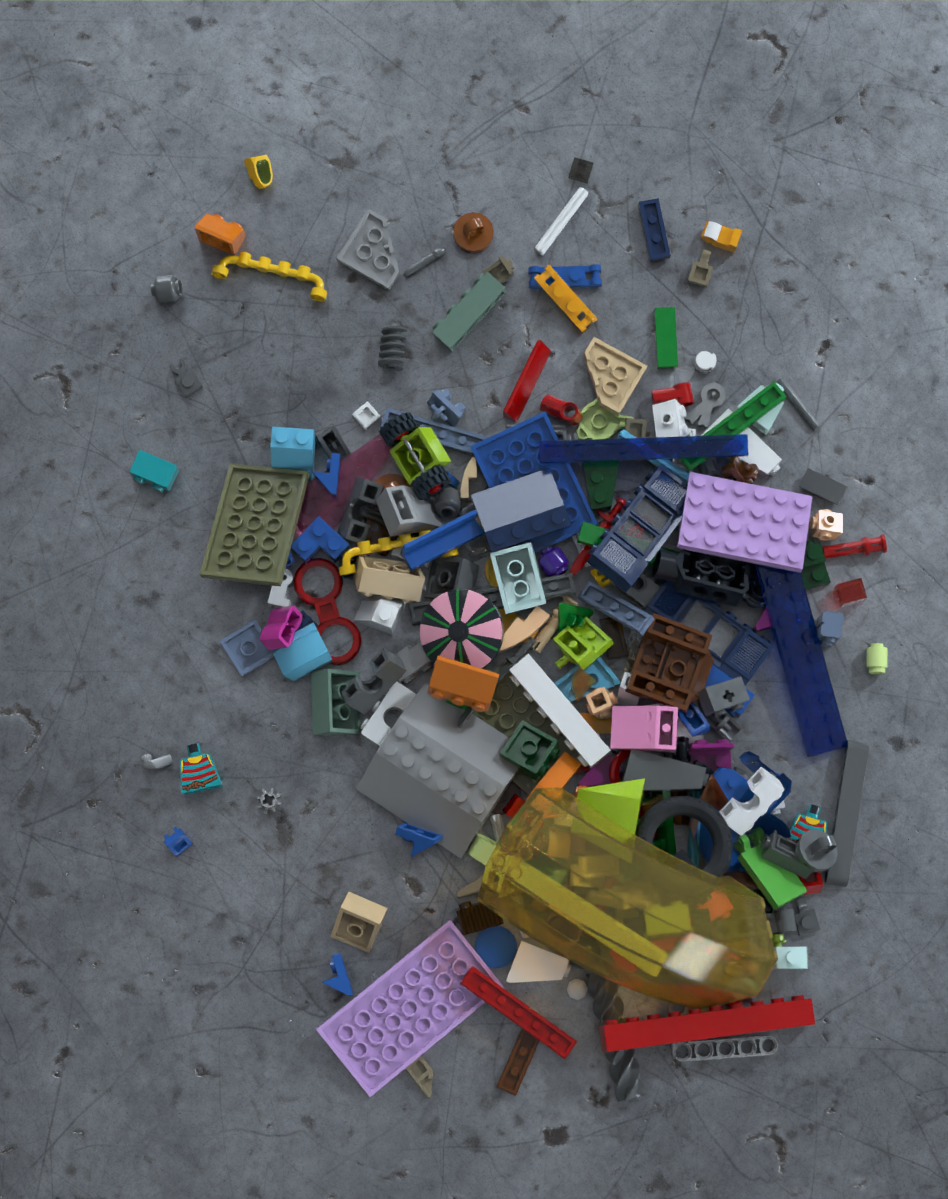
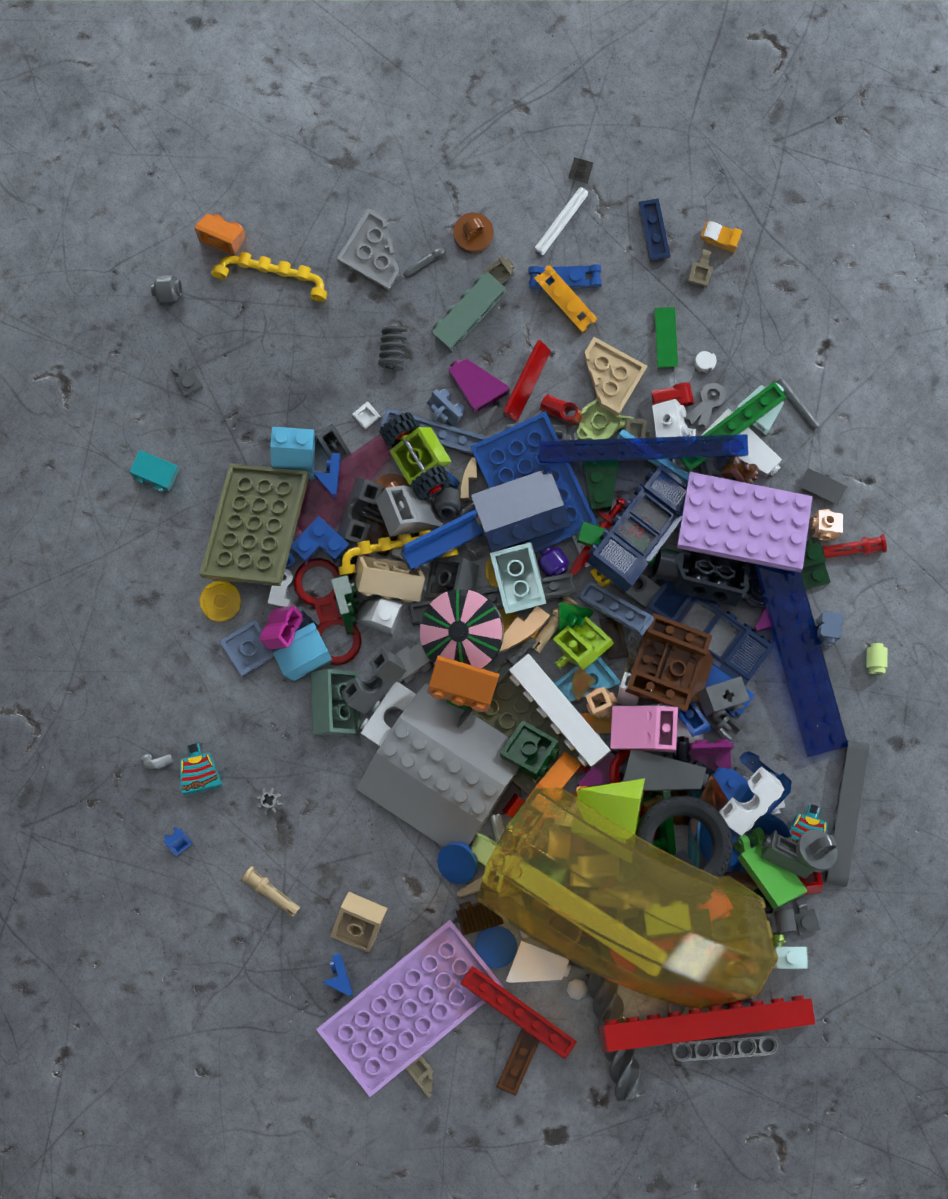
(220, 601): none -> yellow tile
(259, 170): yellow rock -> none
(263, 886): none -> tan pin
(347, 601): none -> plate
(422, 838): blue slope -> none
(457, 863): none -> blue tile
(476, 385): none -> magenta slope
(849, 592): clear red brick -> none

